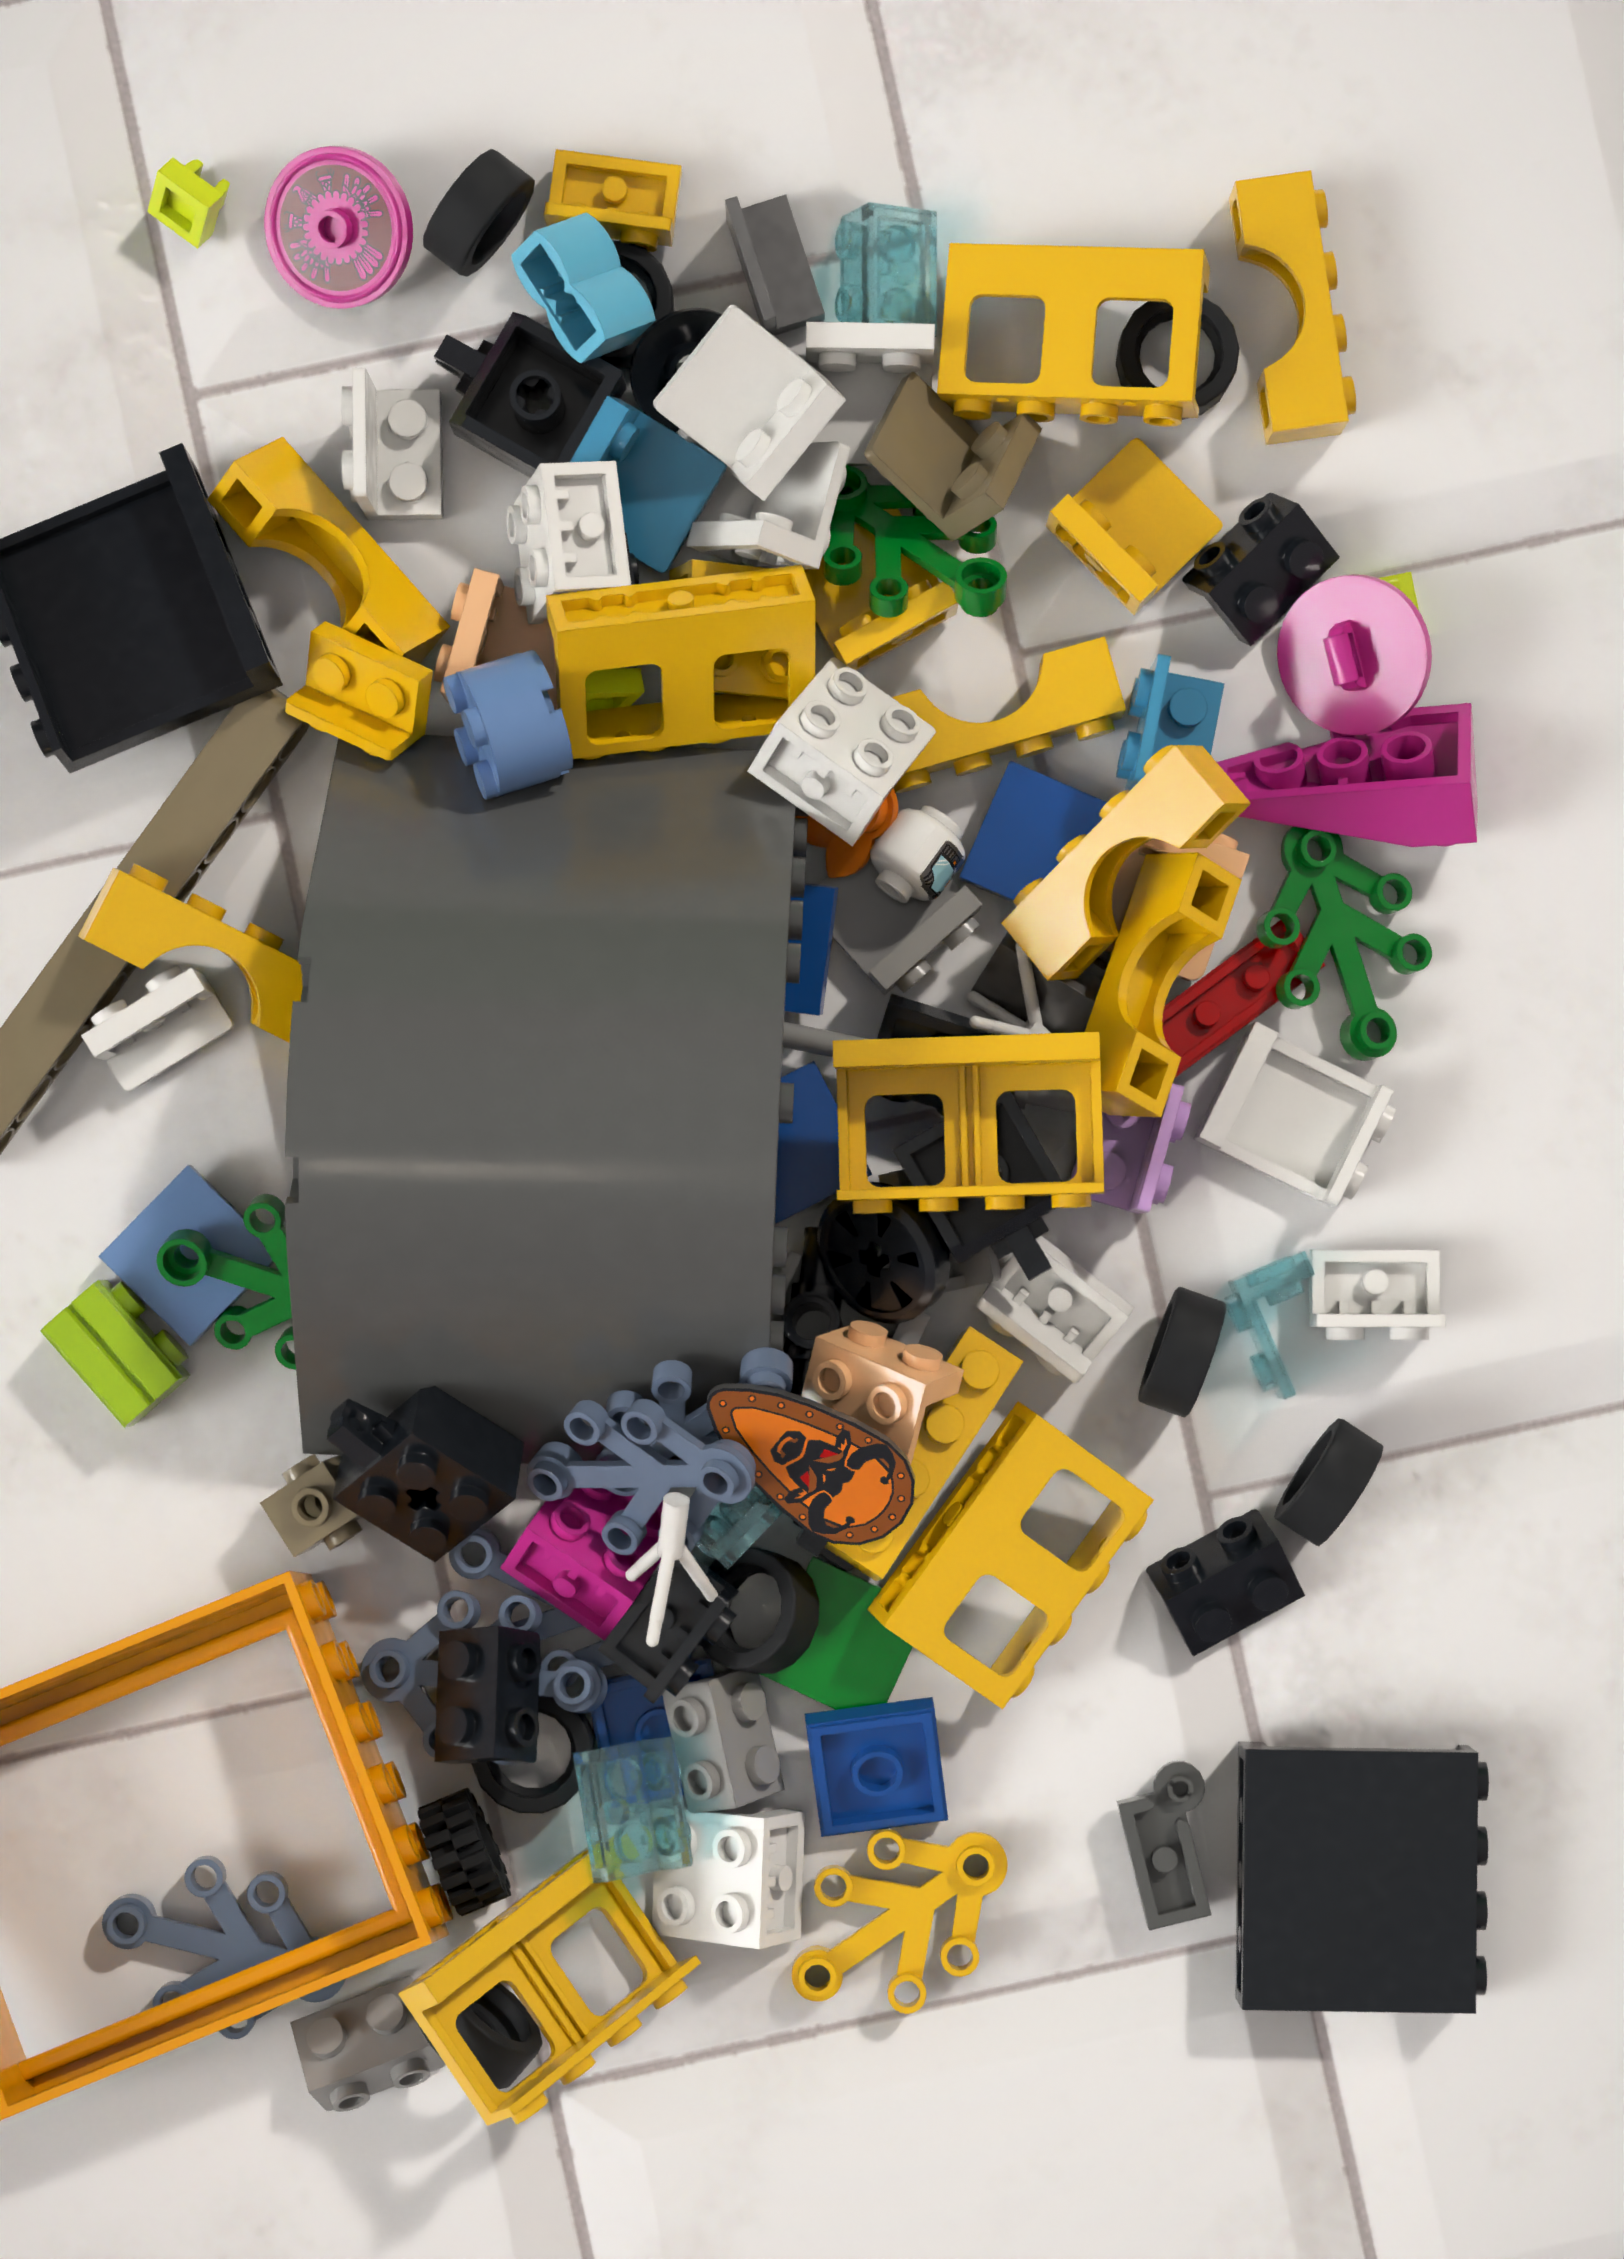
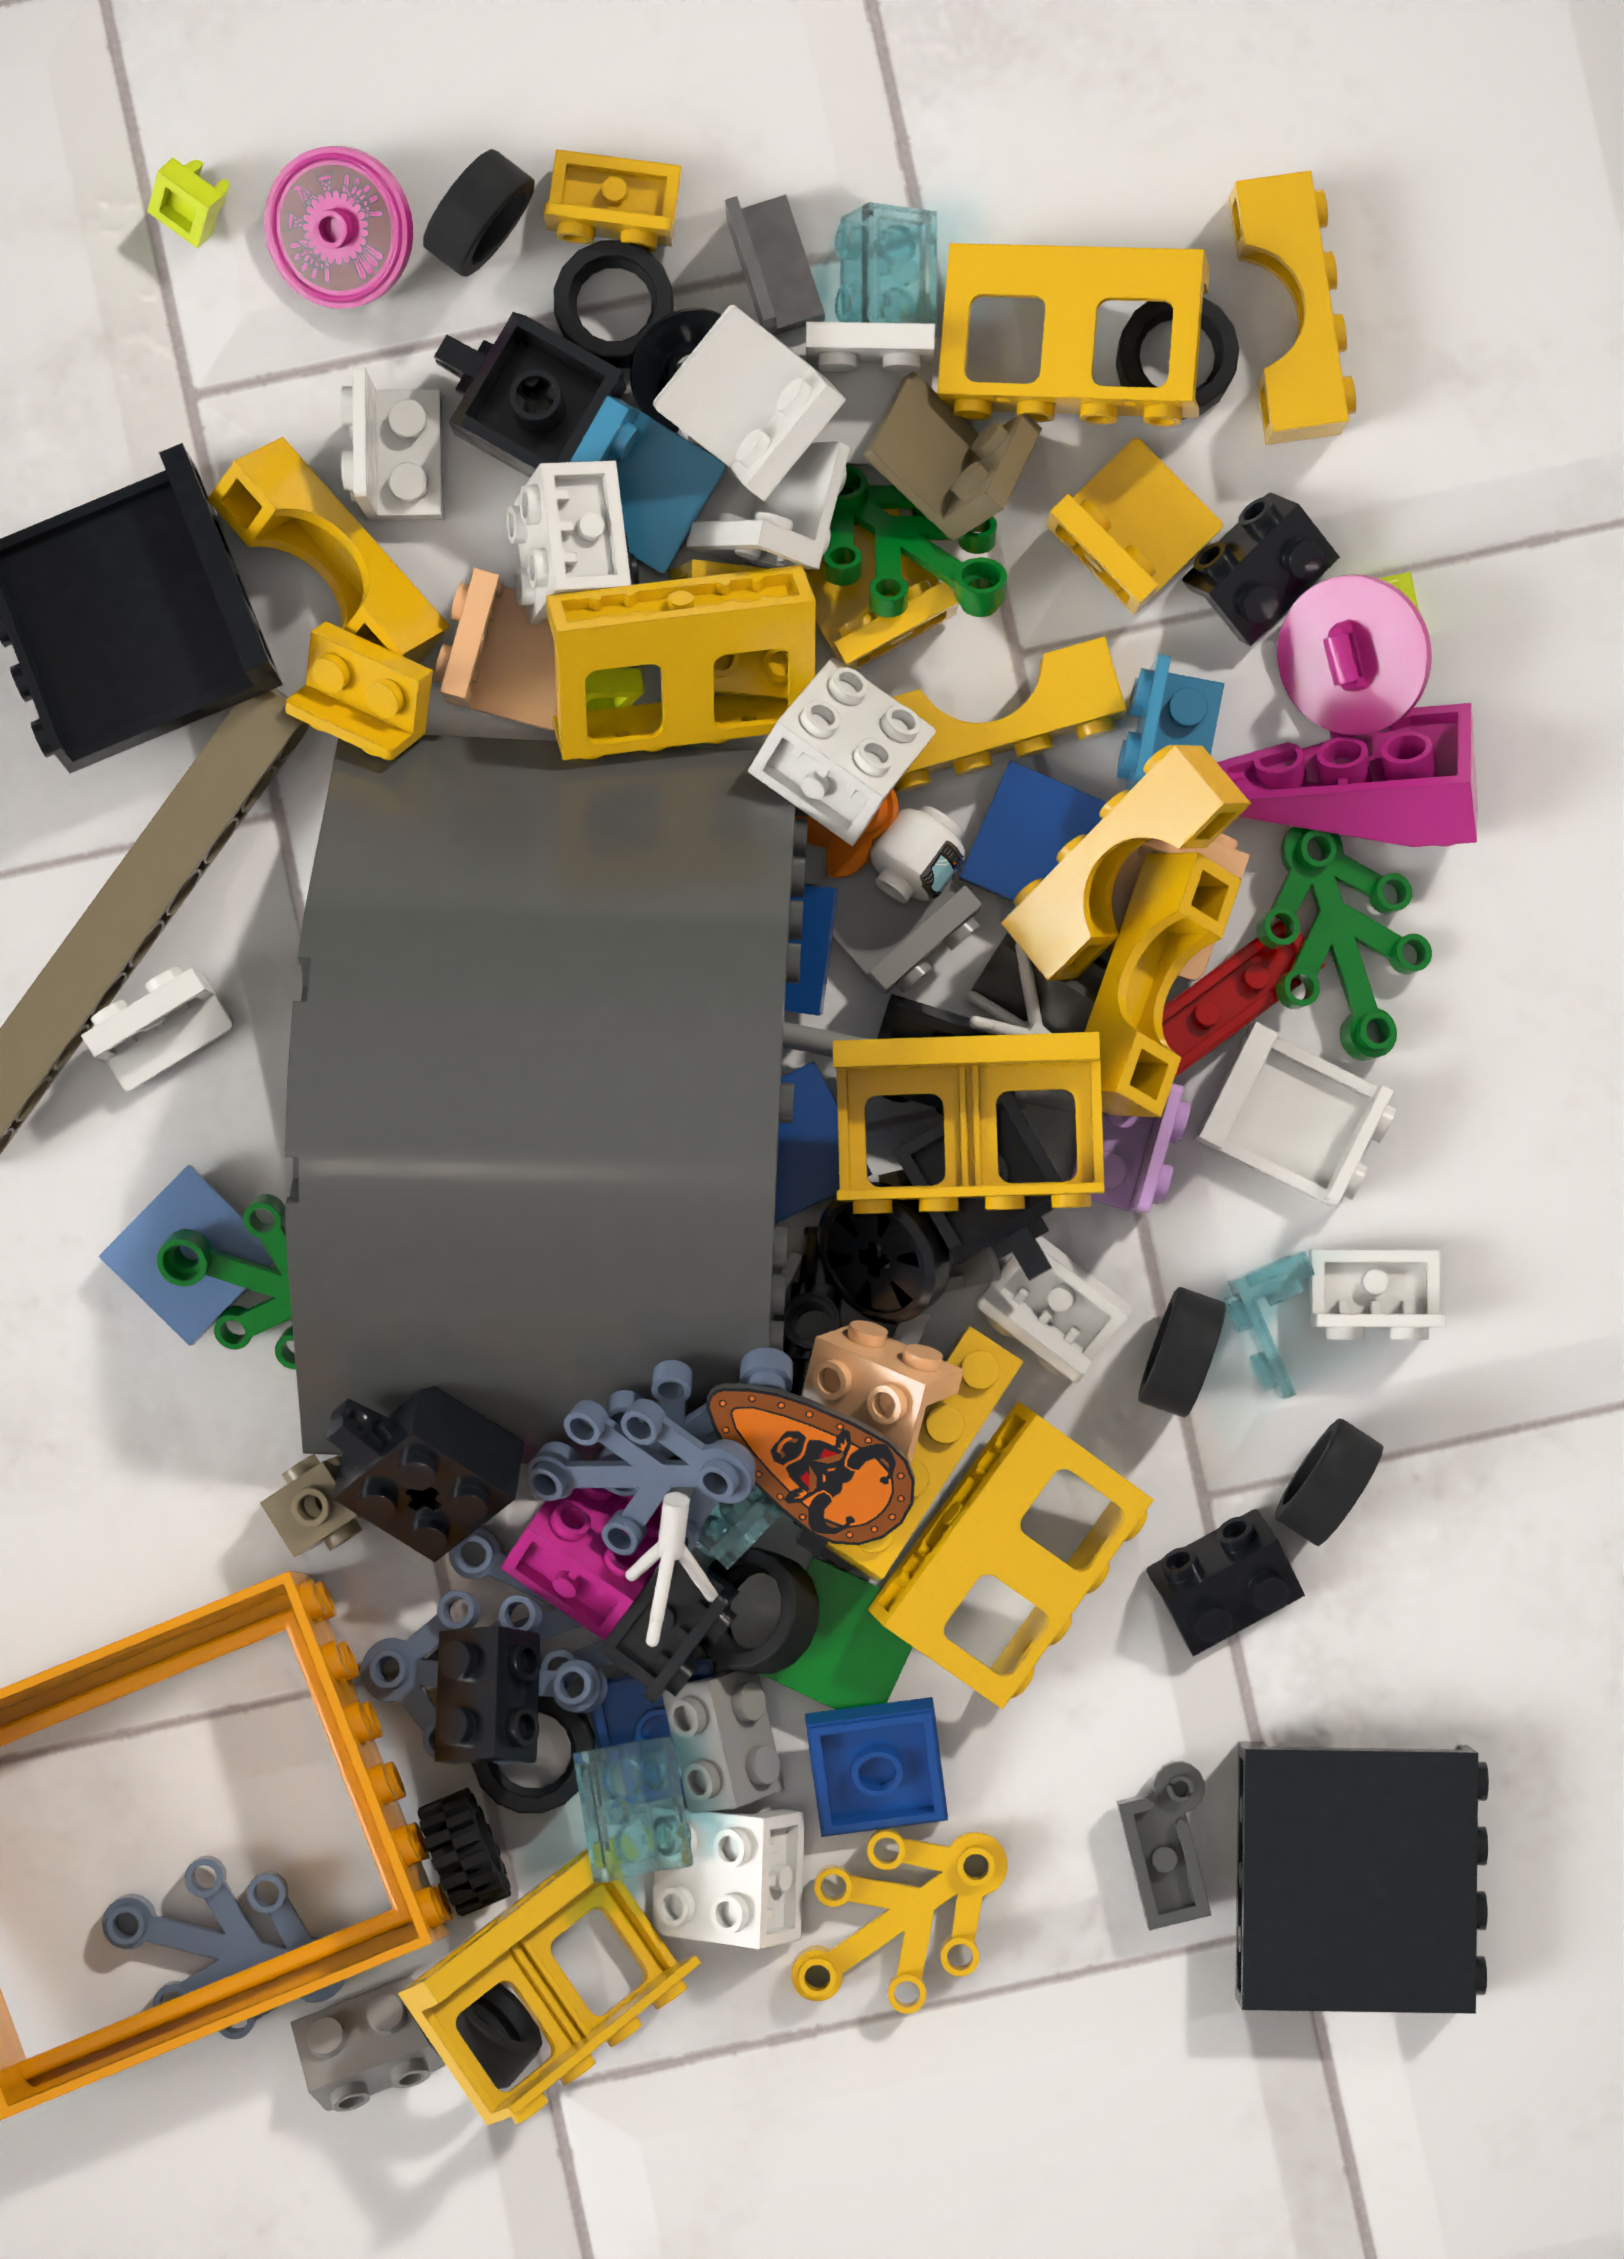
(117, 1350): lime brick -> none
(143, 922): yellow arch -> none
(509, 724): medium blue brick -> none
(581, 285): medium azure brick -> none

